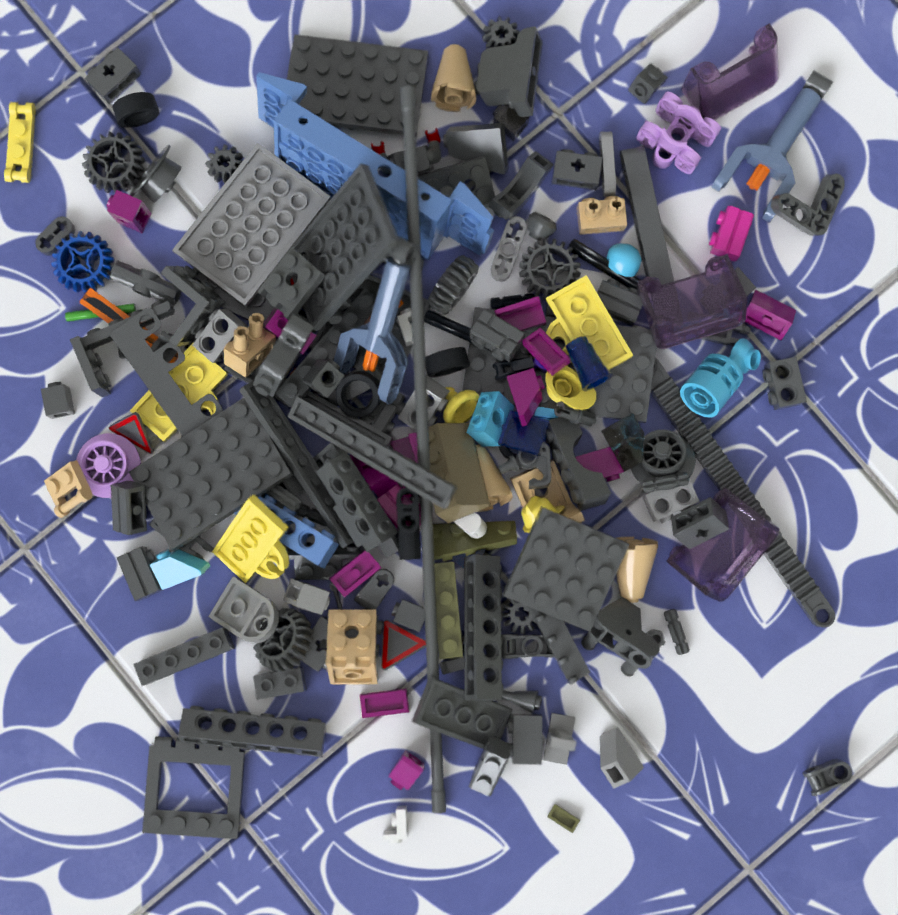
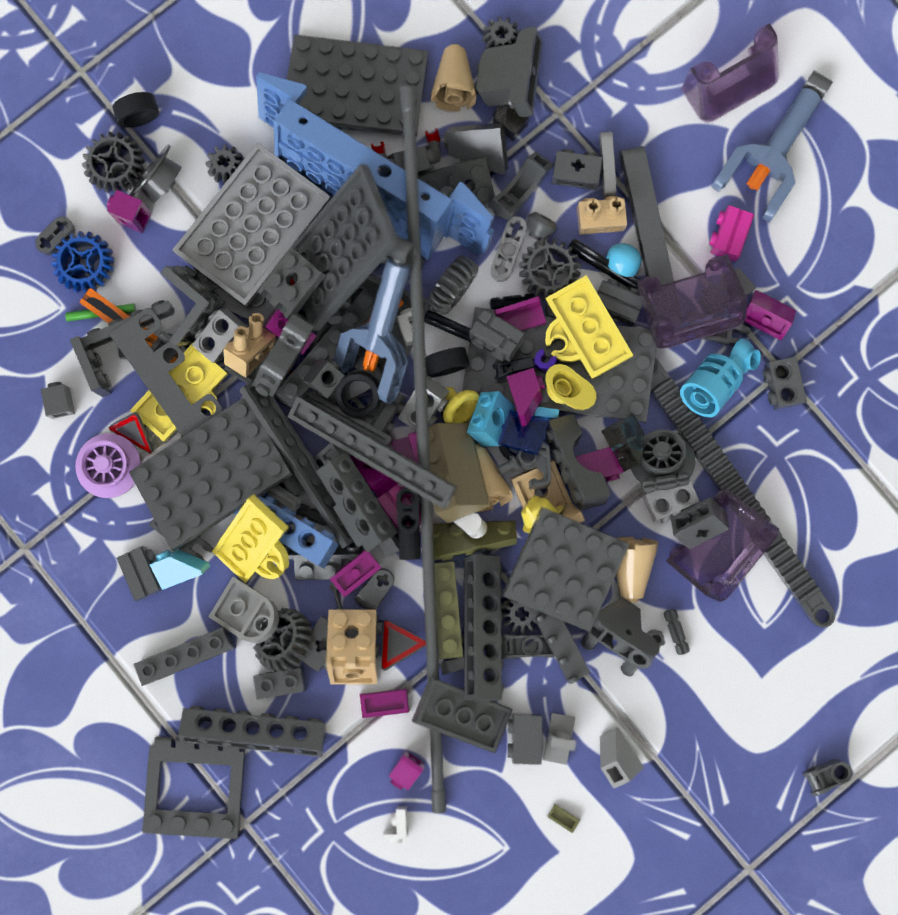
(20, 142): light yellow plate -> none
(63, 483): tan plate -> none
(109, 86): dark grey brick -> none
(128, 507): dark grey brick -> none
(145, 282): dark grey piece -> none
(307, 596): light grey brick -> none
(409, 615): dark grey brick -> none
(490, 766): brick -> none
(525, 699): dark grey cone -> none
(546, 351): magenta tile -> none
(575, 415): dark grey axle -> none
(587, 363): clear blue plant -> none
(647, 83): dark grey bracket -> none
(701, 129): lavender piece -> none
(813, 213): dark grey beam -> none

